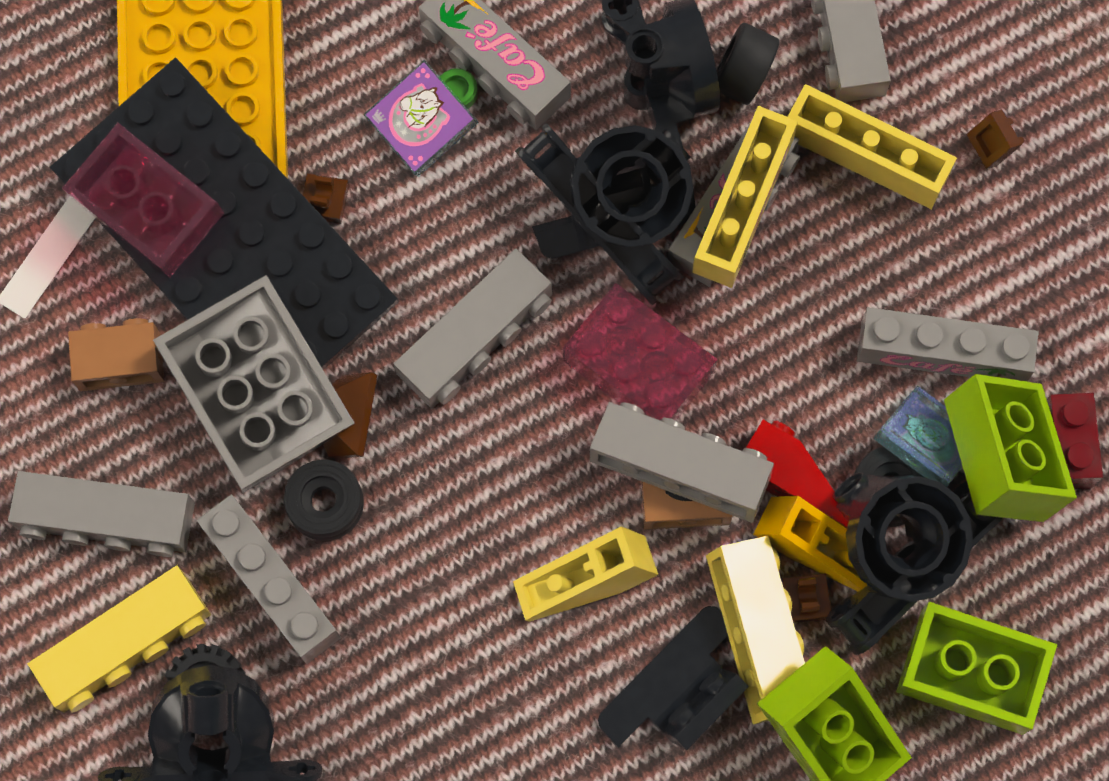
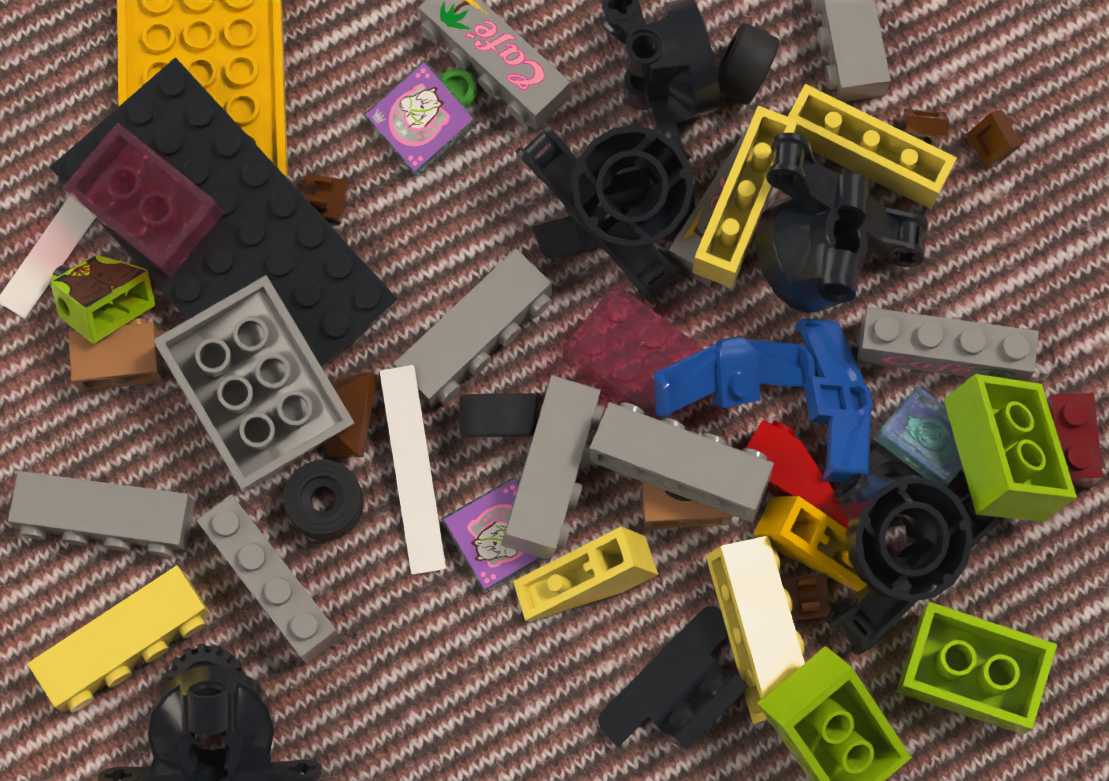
(101, 295): none -> lime torso
(412, 469): none -> white sticker
(478, 535): none -> tile
(497, 415): none -> black tyre
(551, 468): none -> light grey brick
(732, 372): none -> blue plate
(823, 229): none -> black piece
(837, 399): none -> blue plate
(926, 123): none -> reddish brown tile

